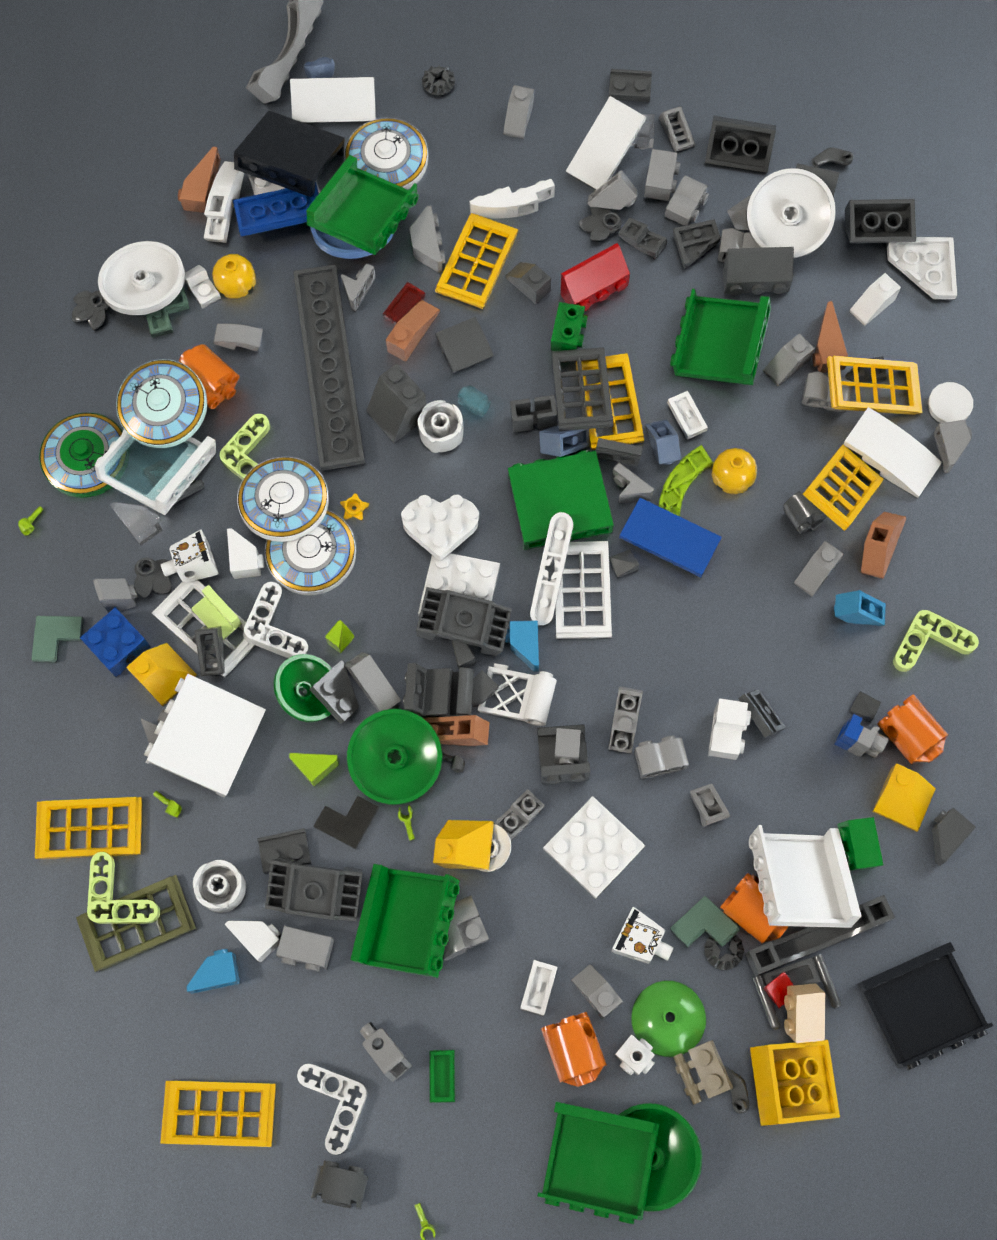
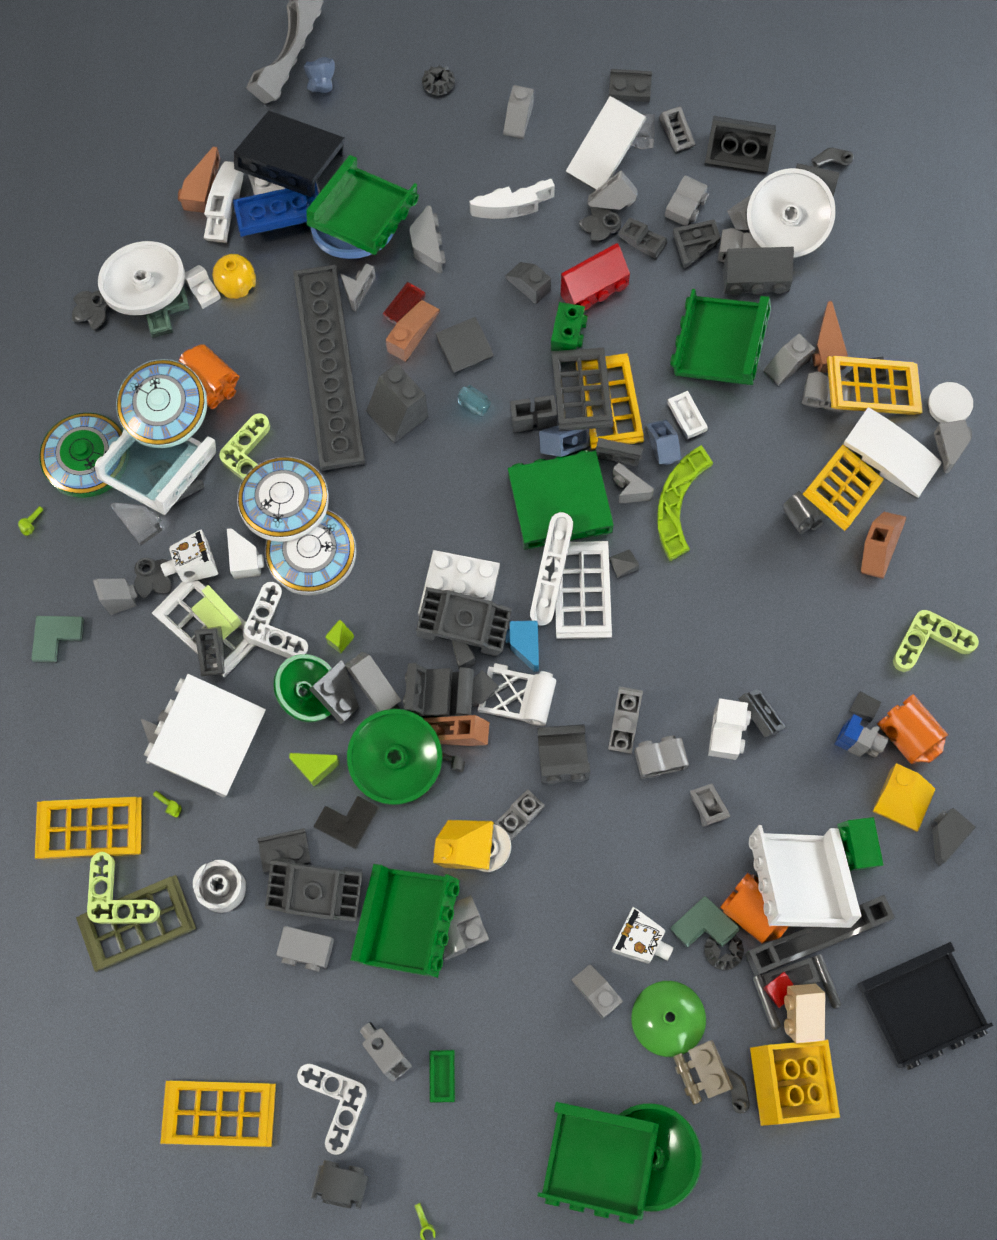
(115, 642): blue brick -> none
(160, 671): yellow slope -> none
(215, 972): dark azure slope -> none
(237, 335): light grey slope -> none
(256, 937): white slope -> none
(333, 99): white tile -> none
(354, 501): yellow plate -> none
(389, 151): dish -> none
(407, 821): lime hand -> none
(440, 438): white brick -> none
(440, 525): white plate -> none
(461, 294): yellow piece -> none
(538, 988): white plate -> none
(567, 746): light grey brick -> none
(574, 1050): orange cylinder -> none
(594, 847): white plate -> none
(632, 1046): white brick -> none
(661, 174): light grey brick -> none
(670, 537): blue tile -> none
(734, 471): yellow cylinder -> none
(818, 568): light grey slope -> none
(859, 608): dark azure slope -> none
(875, 299): white slope -> none
(880, 221): dark grey slope -> none
(928, 264): white plate -> none

